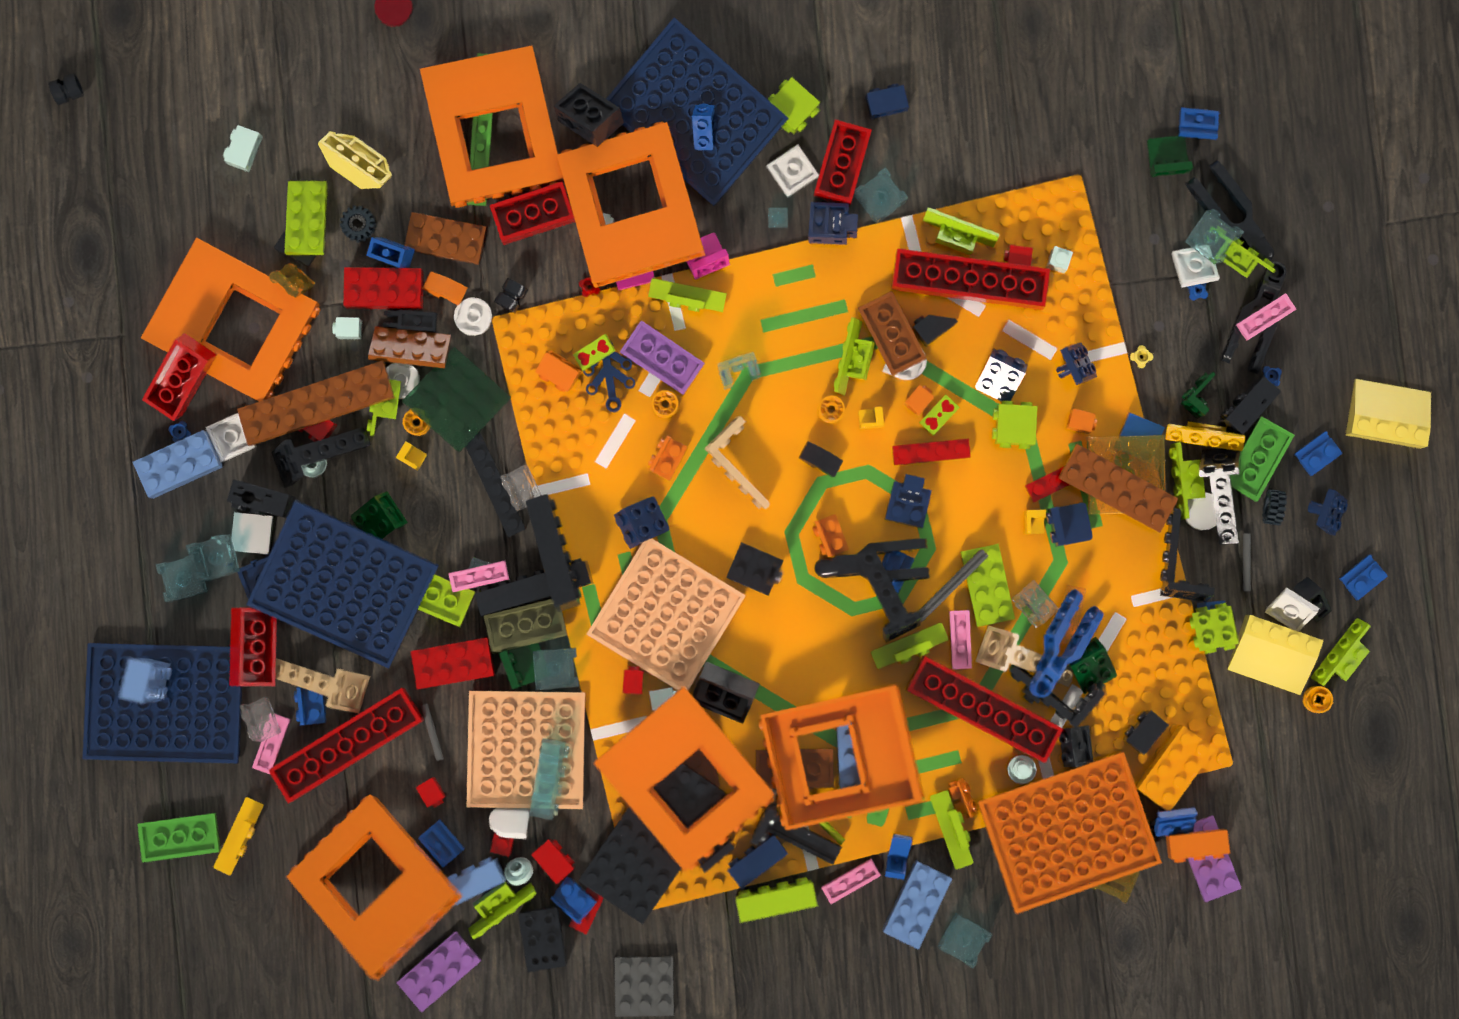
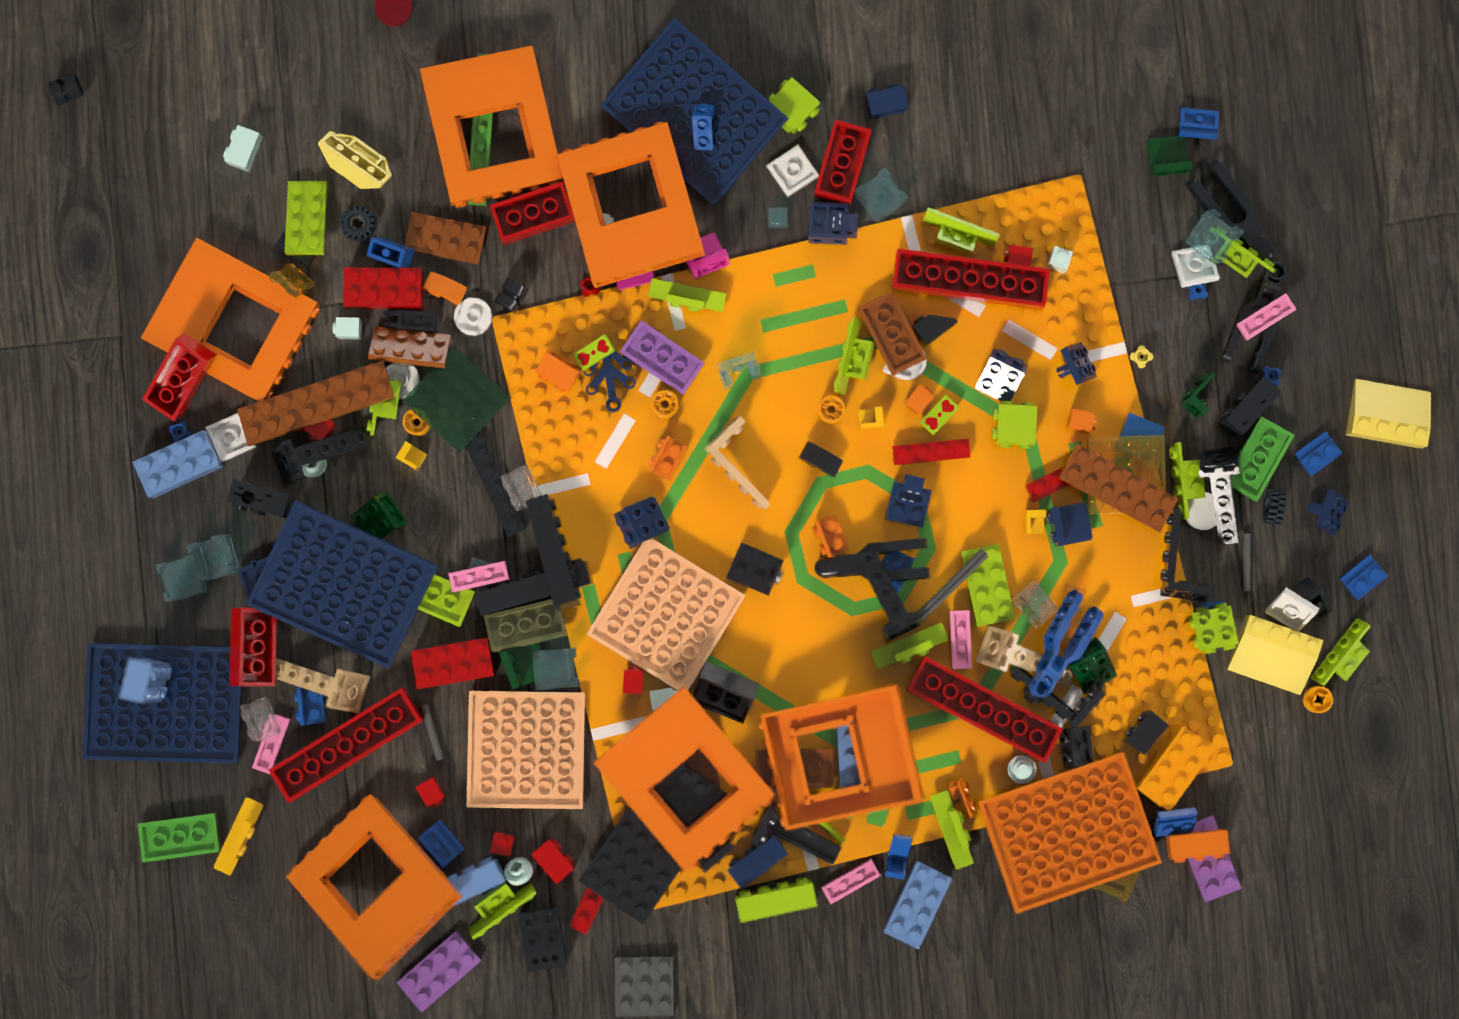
(252, 533): white tile -> none
(510, 822): white tile -> none
(547, 778): clear light blue brick -> none
(573, 900): blue plate -> none
(588, 114): black piece -> none
(964, 940): clear light blue panel -> none
(1205, 435): yellow bracket -> none

